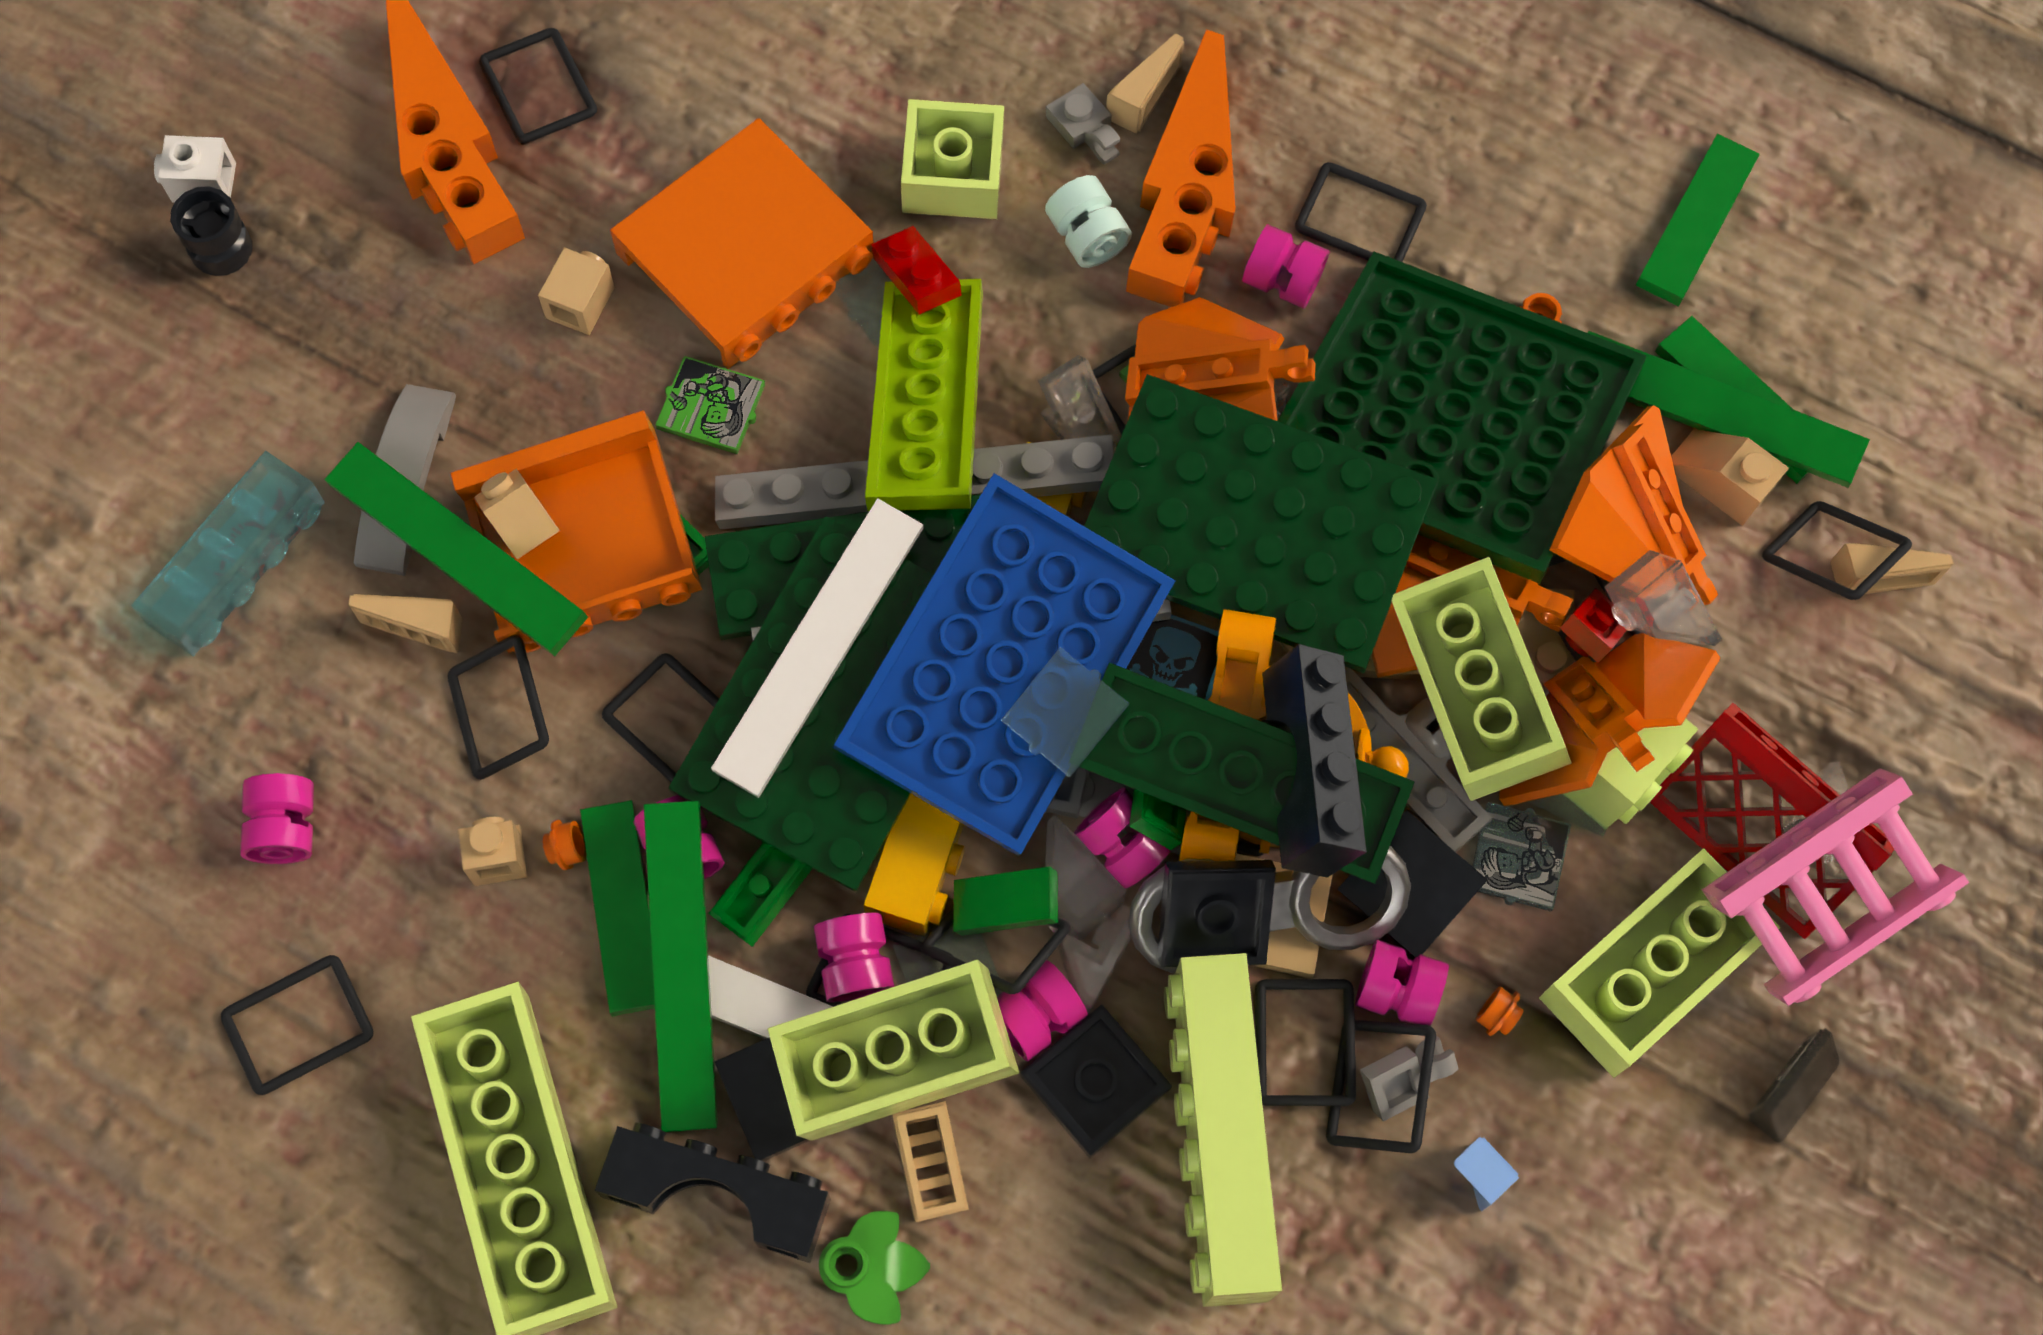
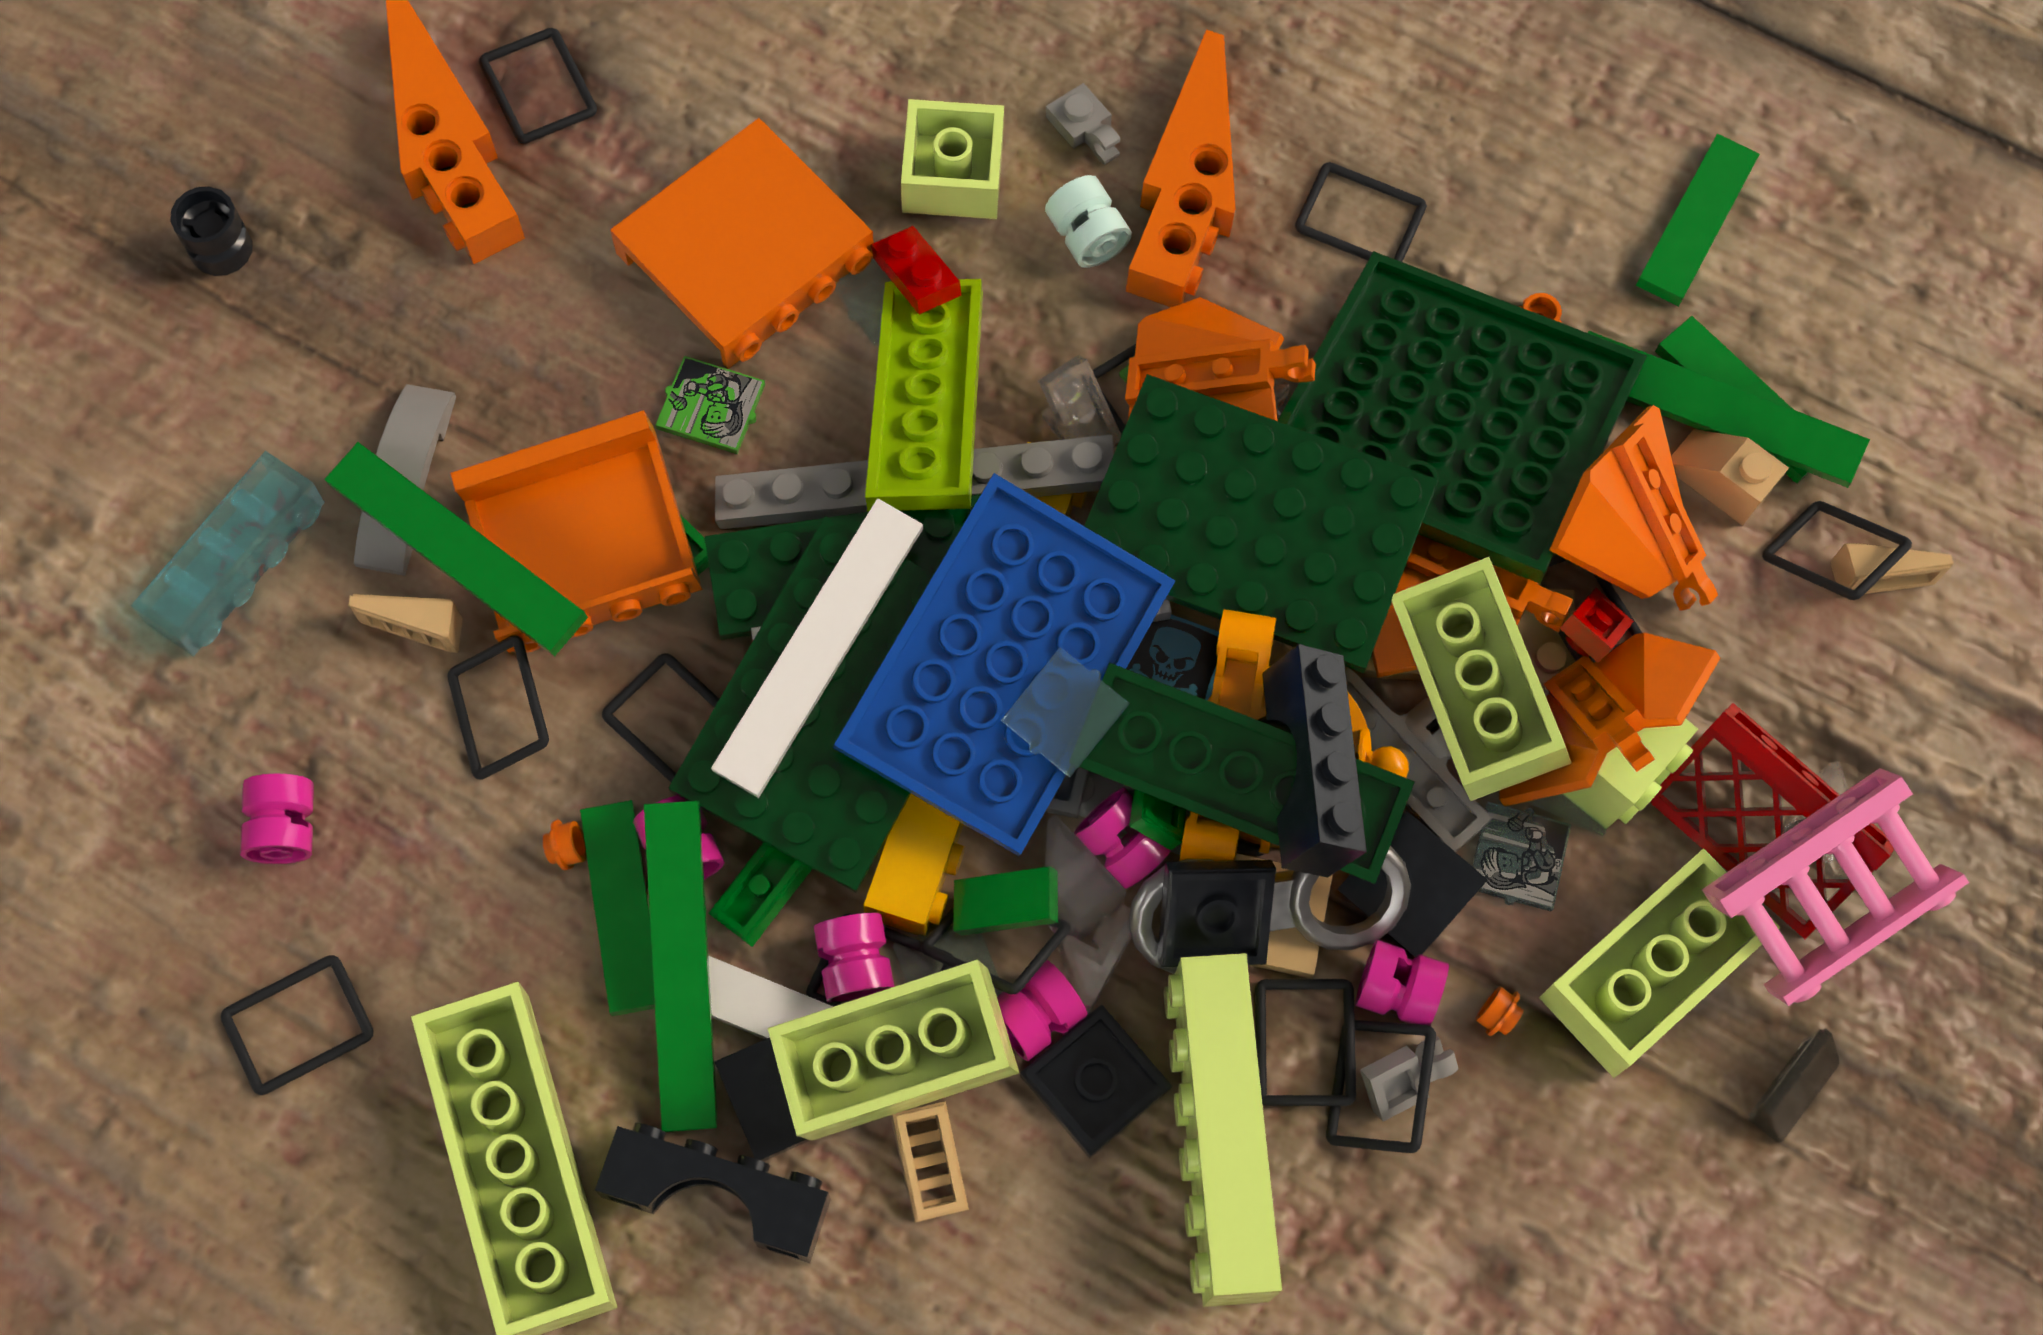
(194, 163): white brick -> none
(492, 851): tan brick -> none
(515, 512): tan brick -> none
(577, 290): tan brick -> none
(882, 1267): bright green plate -> none
(1141, 89): tan slope -> none
(1285, 266): dark pink wheel -> none
(1485, 1171): light blue slope -> none
(1661, 601): clear slope -> none

